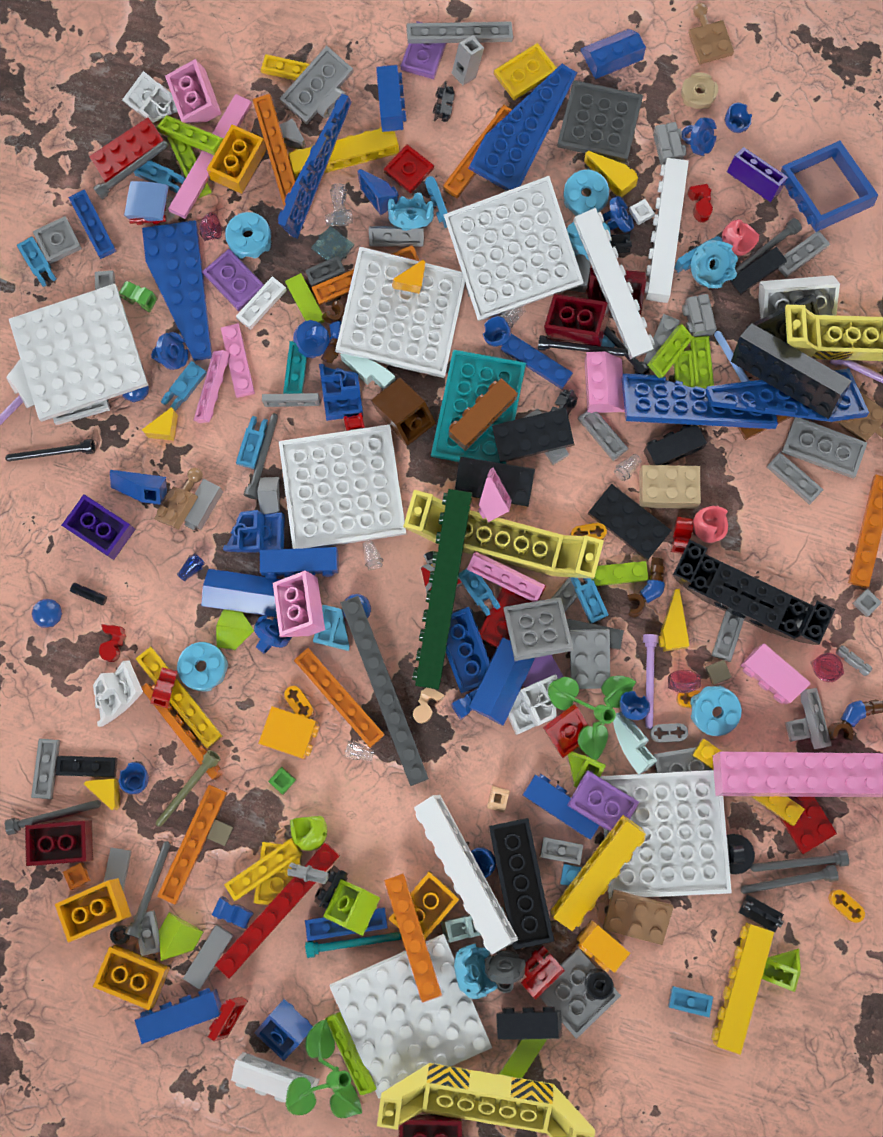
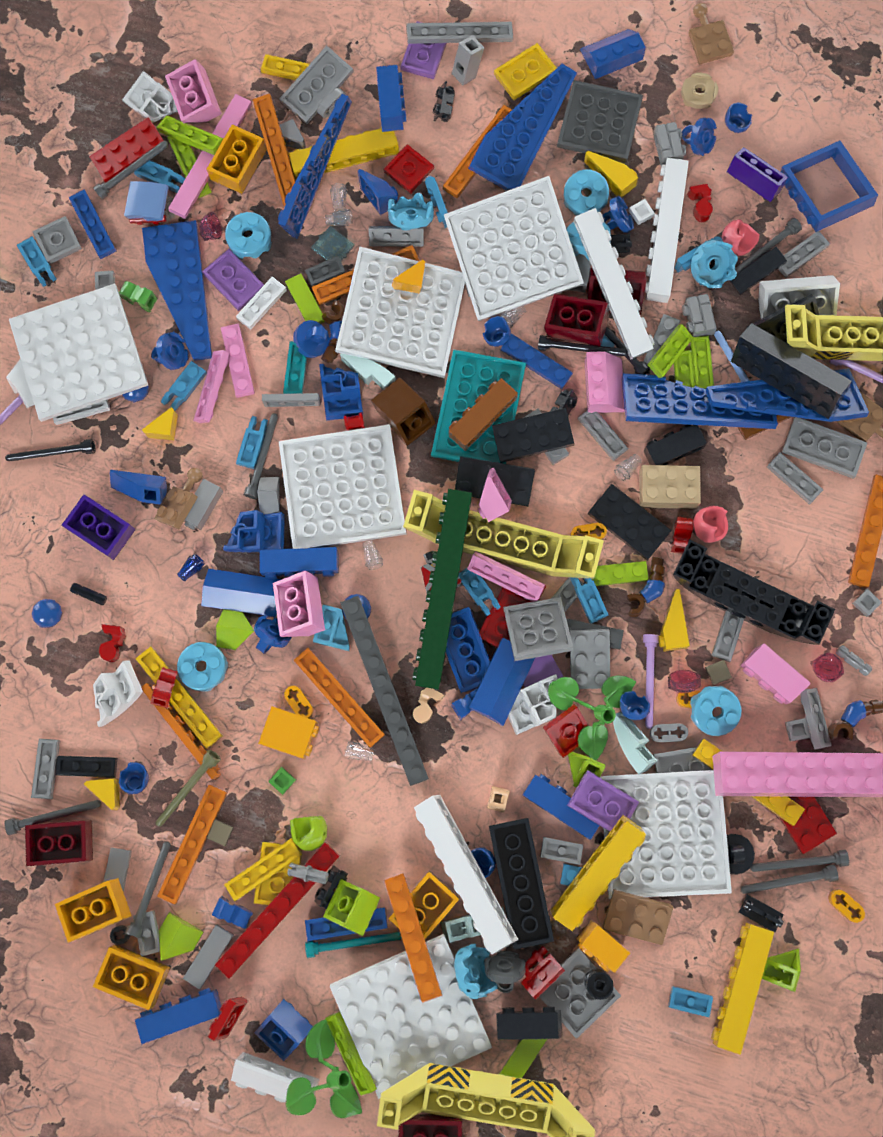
(76, 876): orange plate -> none

